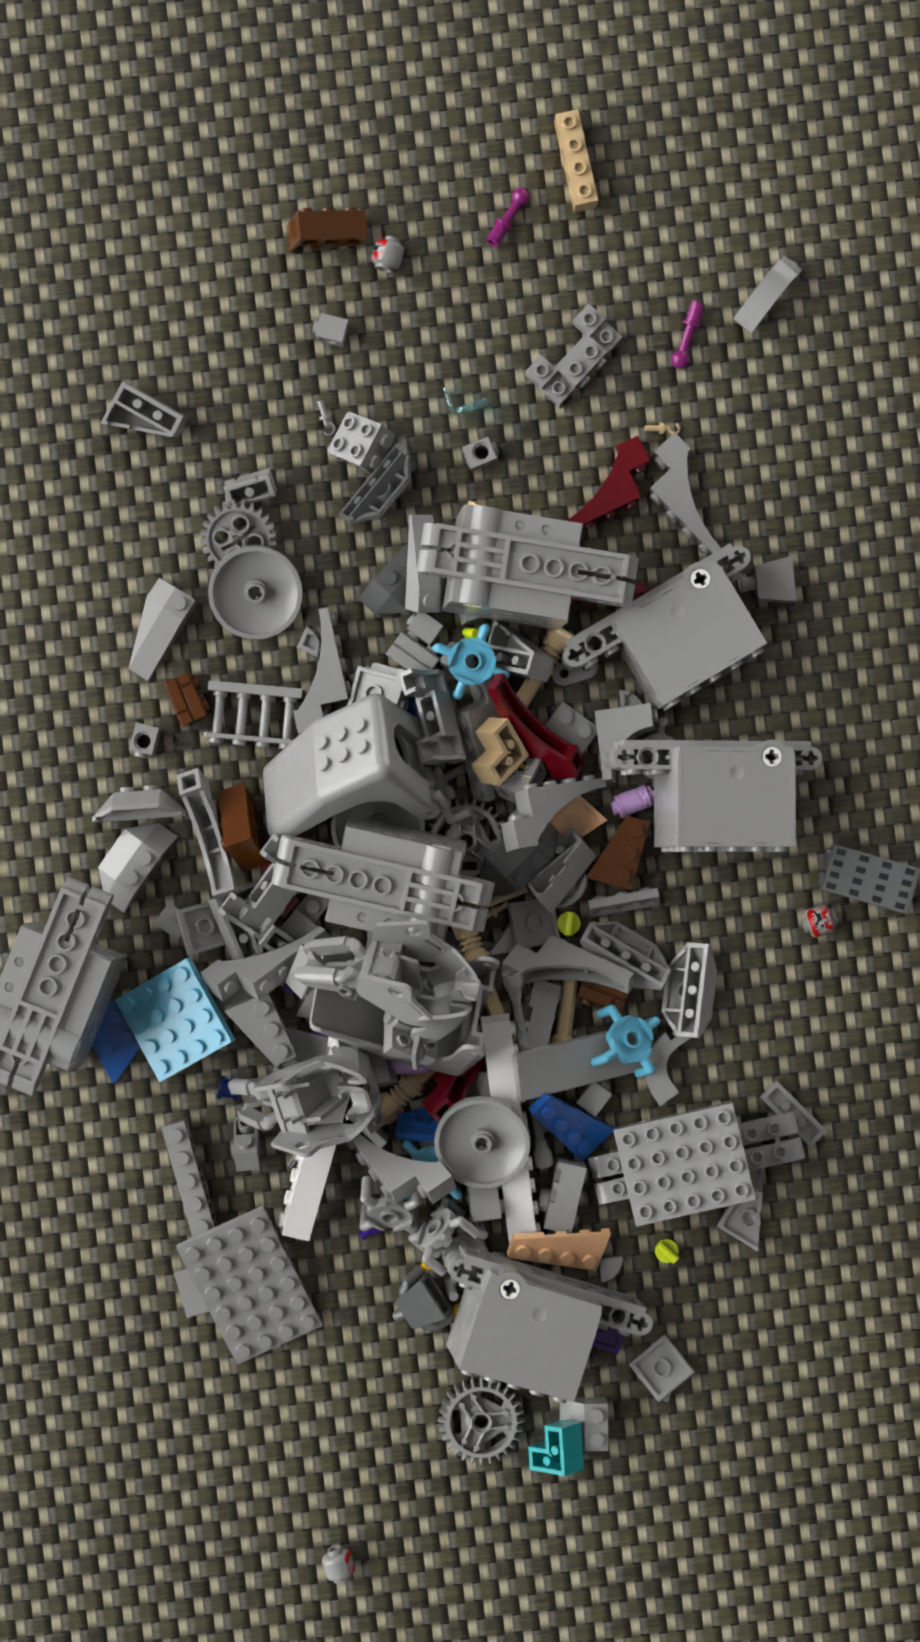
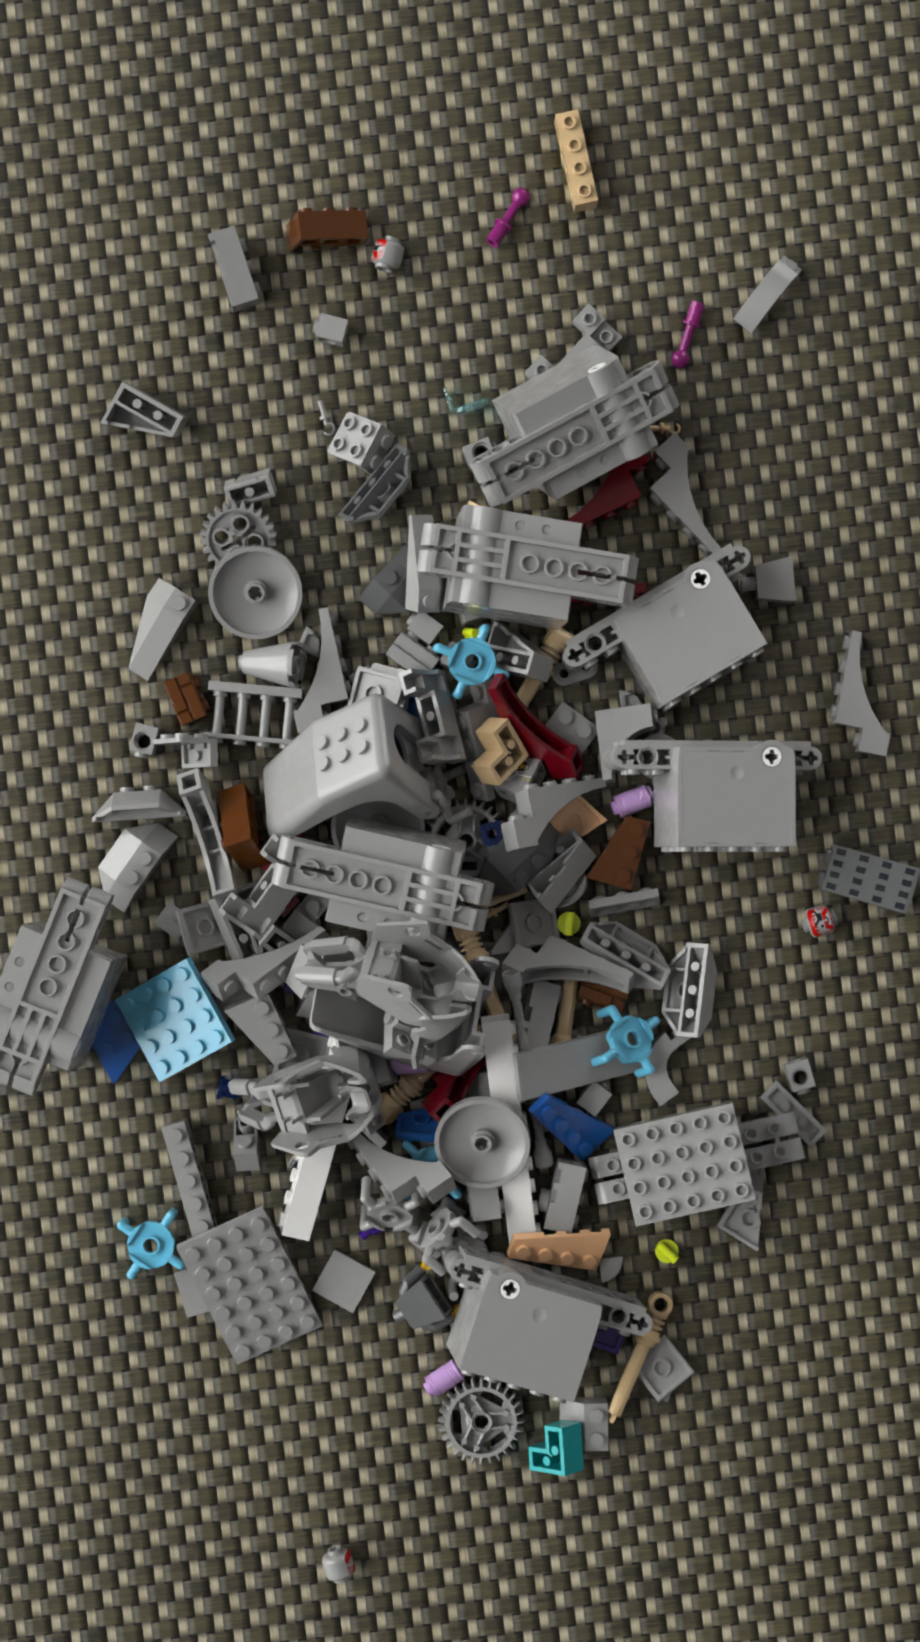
(151, 1230): none -> medium azure plate
(196, 751): none -> light grey bracket
(235, 269): none -> light grey wedge
(275, 663): none -> light grey cone
(344, 1280): none -> light grey tile
(443, 1378): none -> lavender head
(484, 828): none -> clear blue brick
(573, 425): none -> light grey piece
(638, 1355): none -> tan piece
(794, 1066): none -> light grey brick
(852, 705): none -> light grey arch

